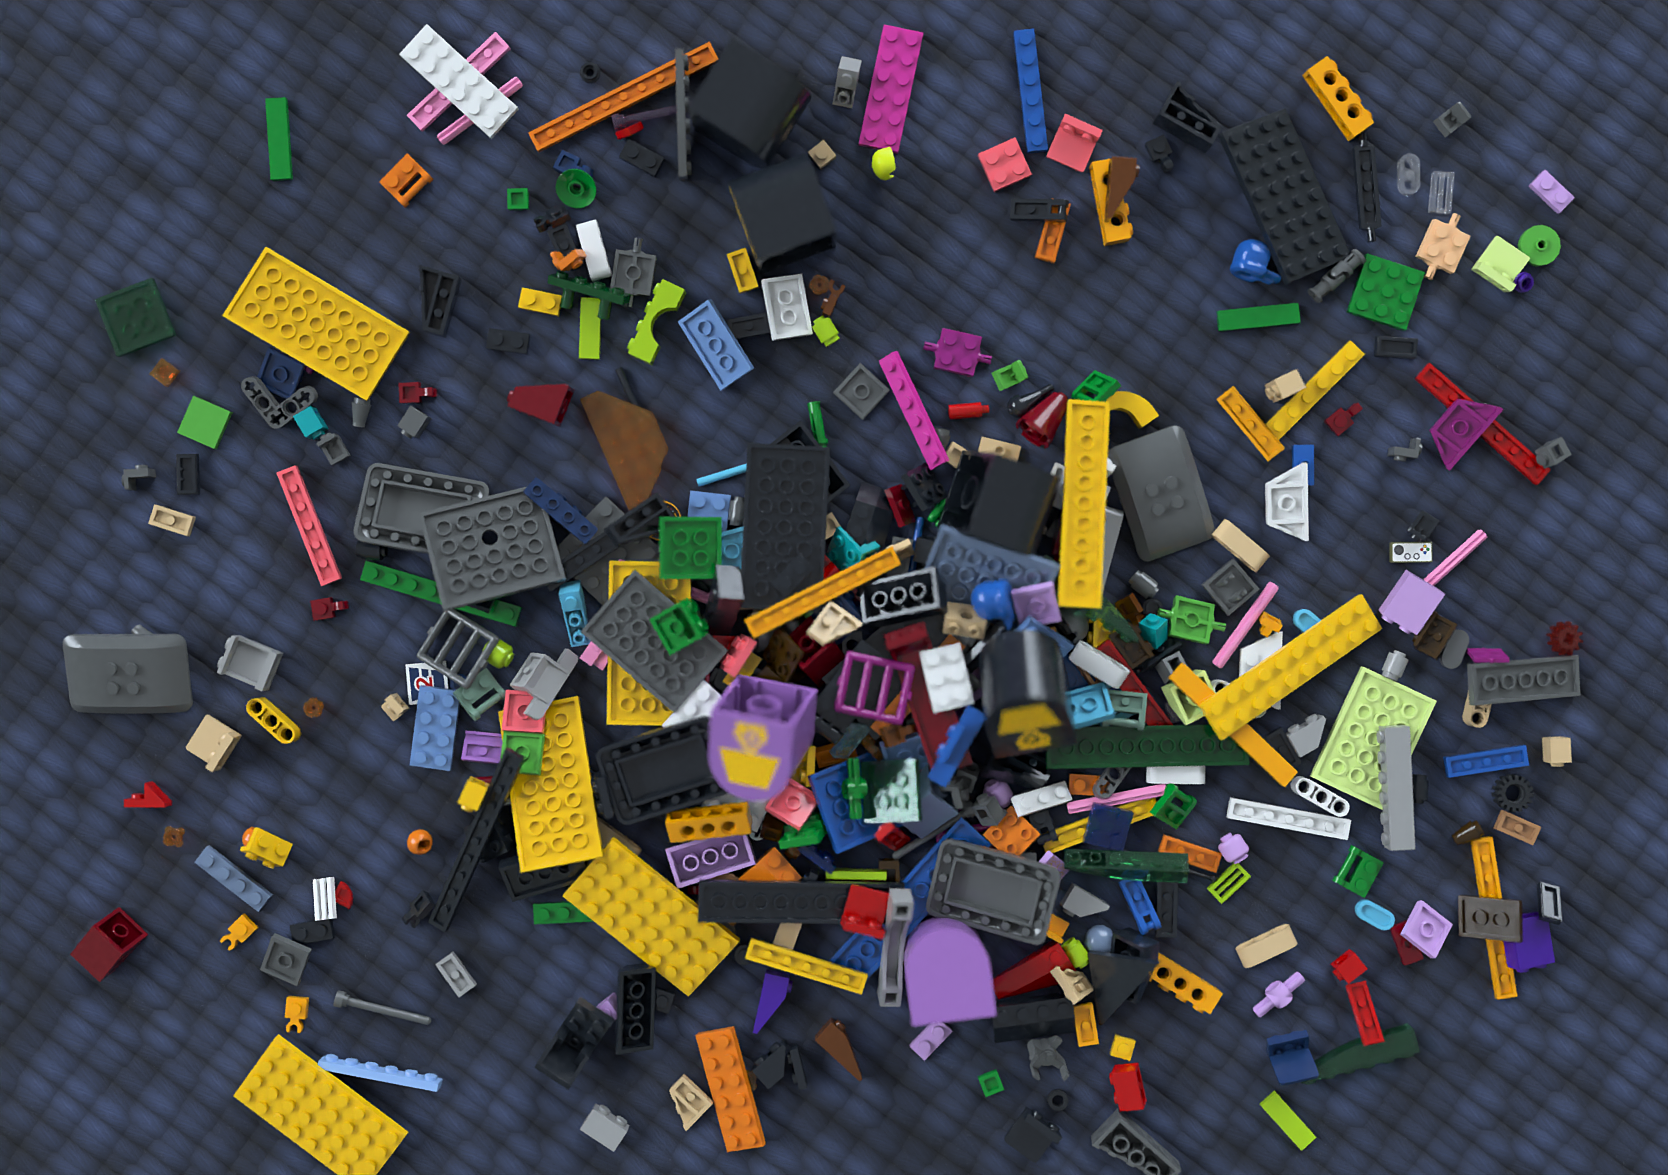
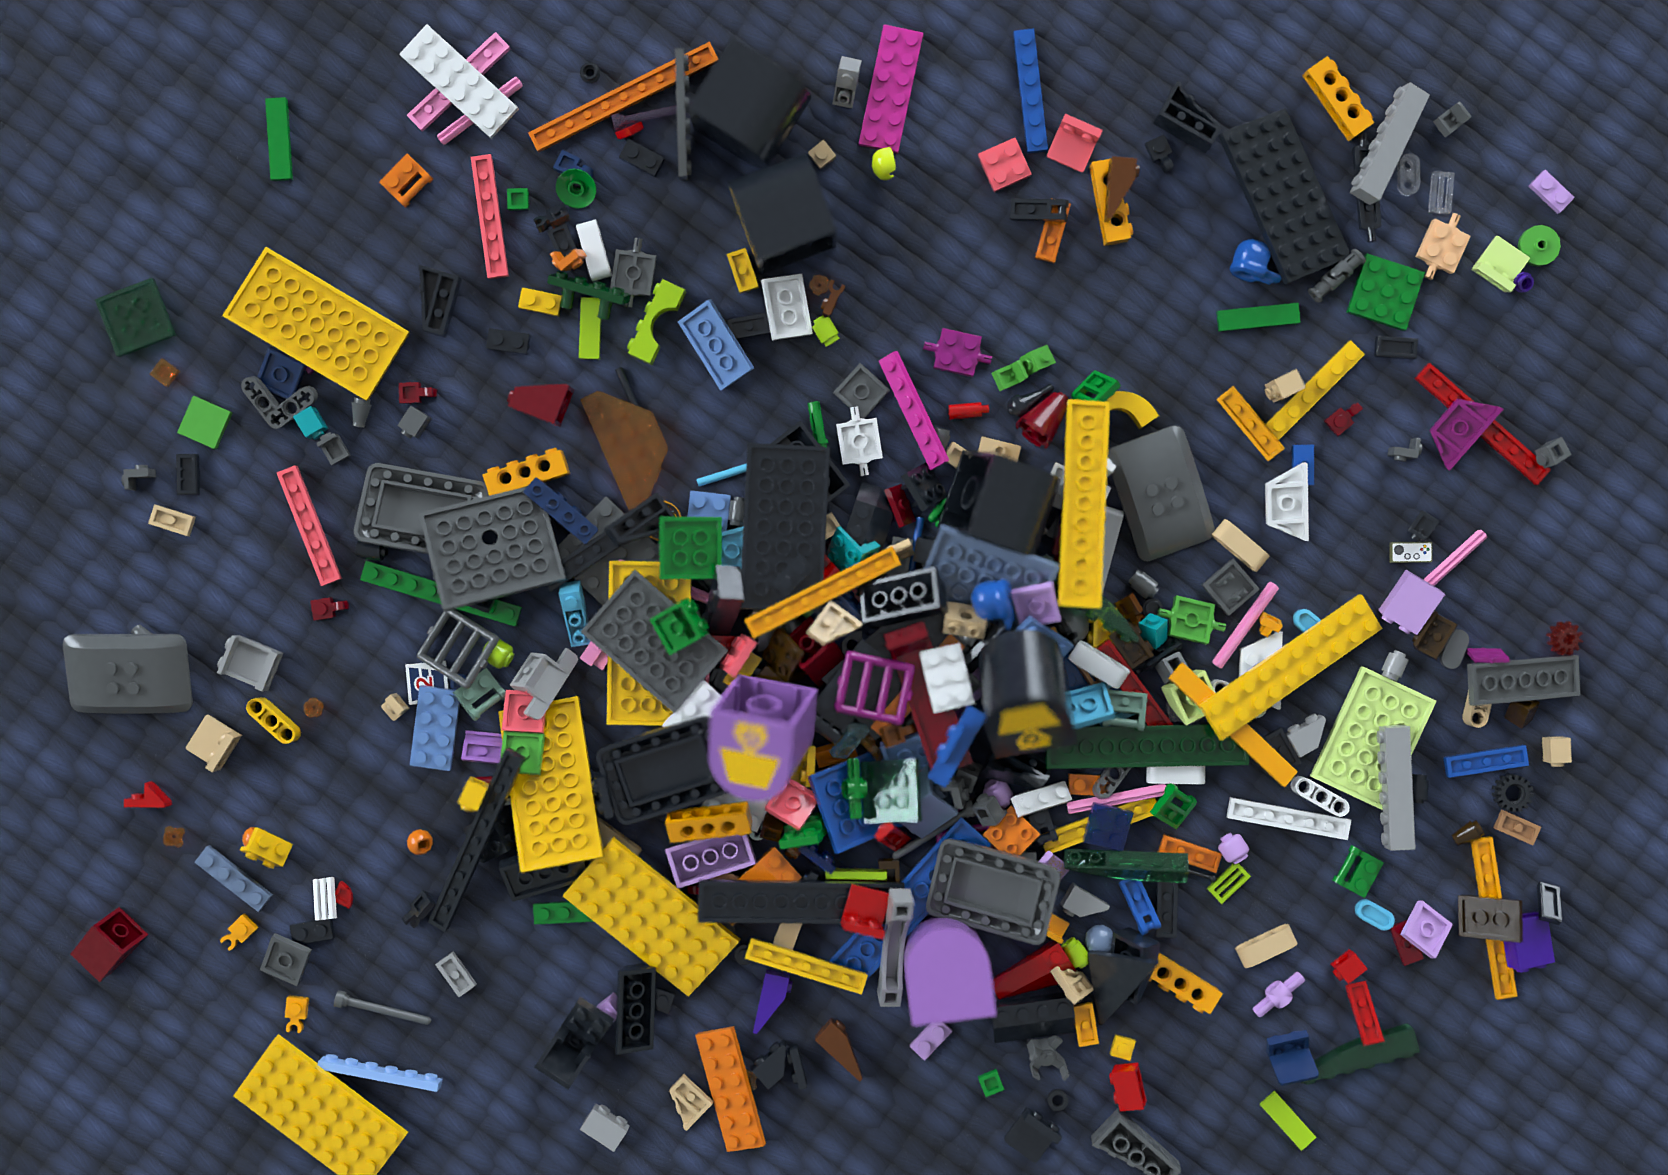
(489, 216): none -> coral plate
(557, 469): none -> light orange brick
(859, 441): none -> white plate
(1037, 359): none -> bright green bracket
(1389, 143): none -> light grey brick
(1521, 712): none -> dark brown panel

